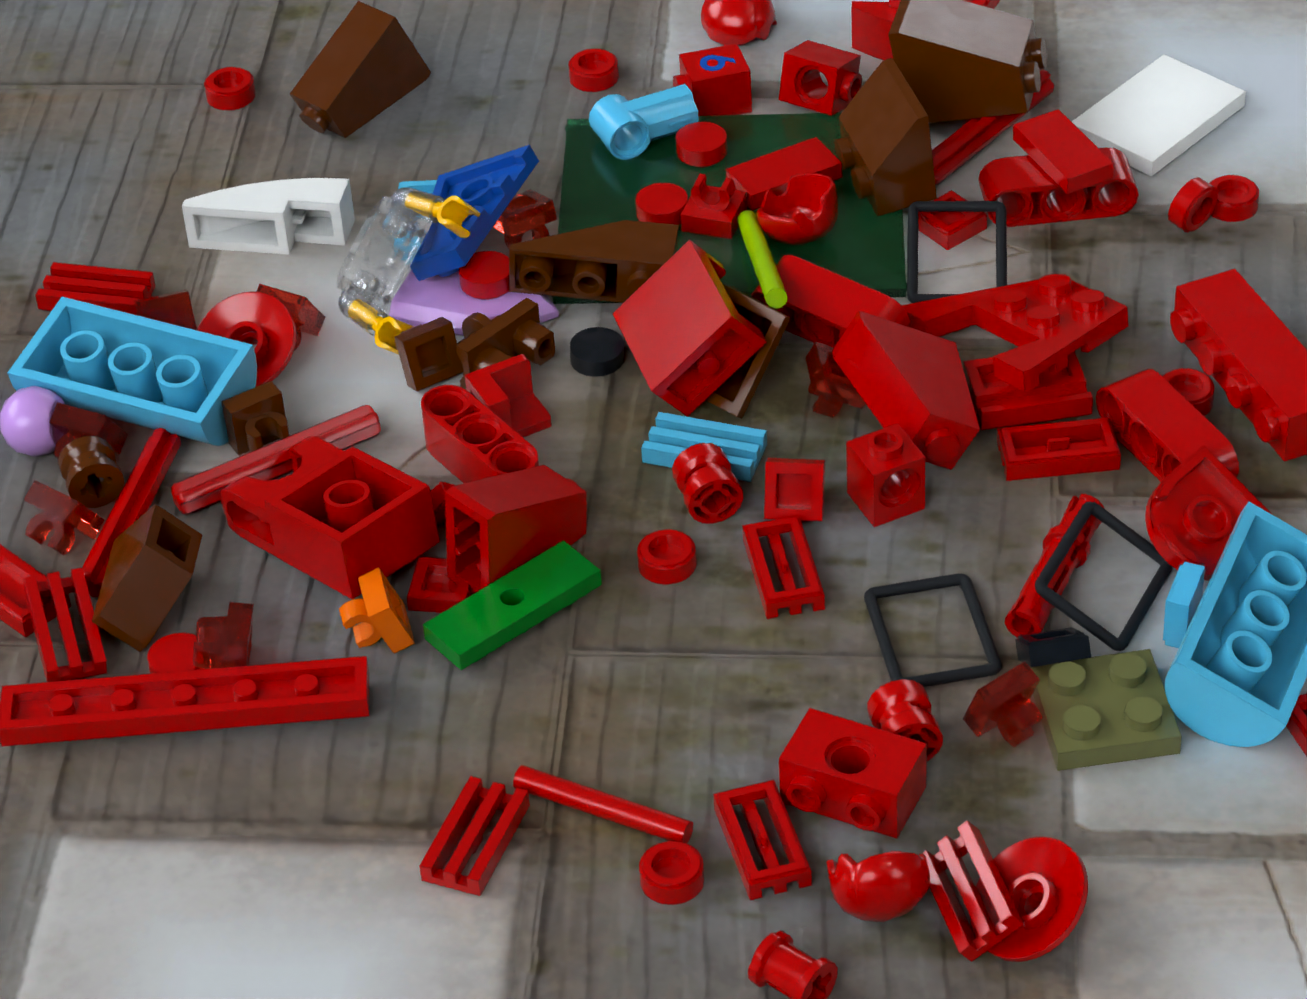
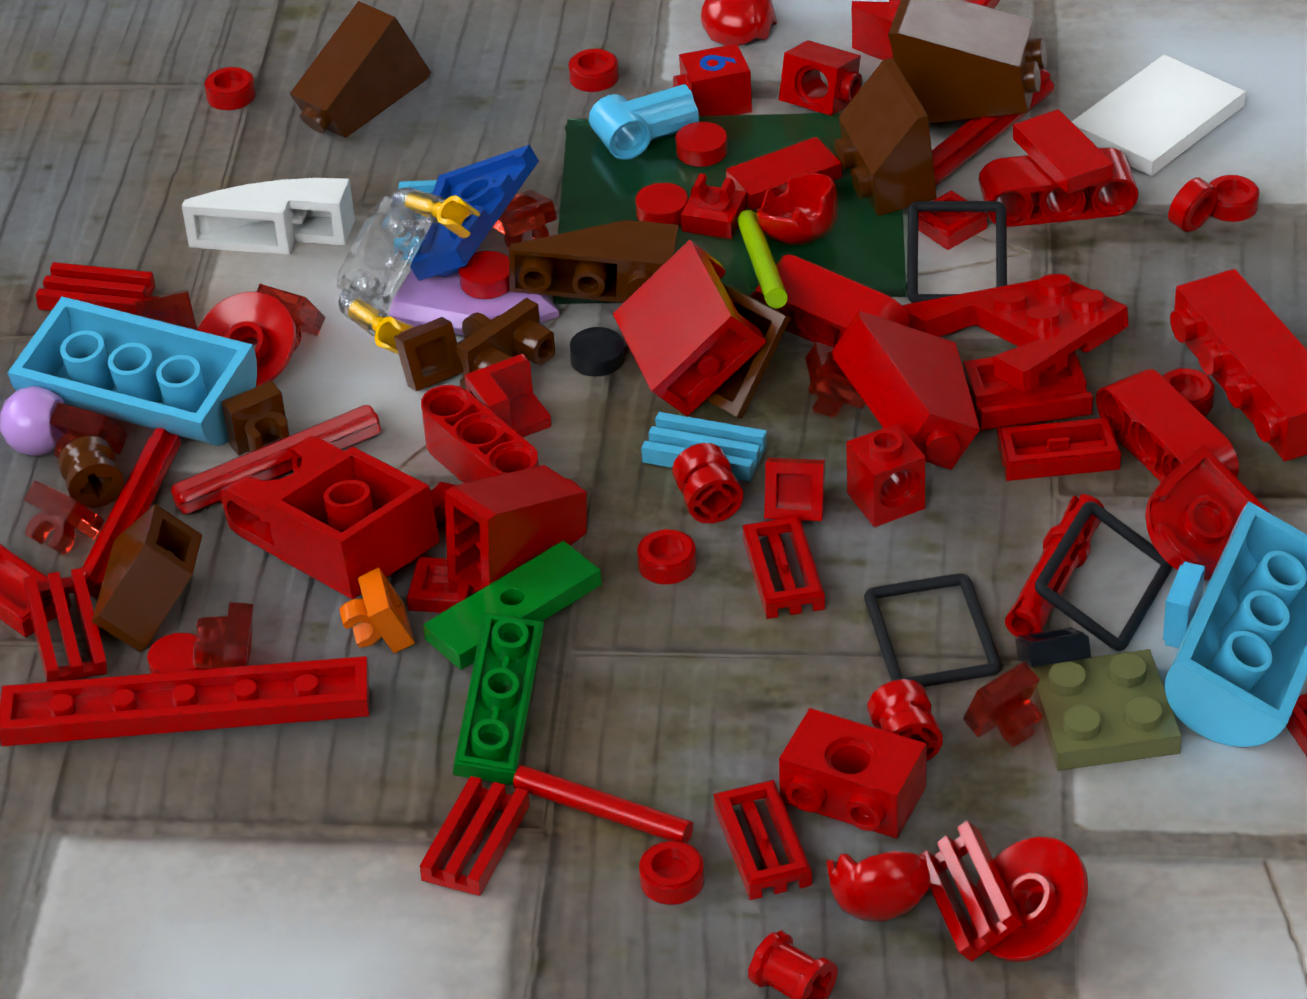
(498, 698): none -> green tile

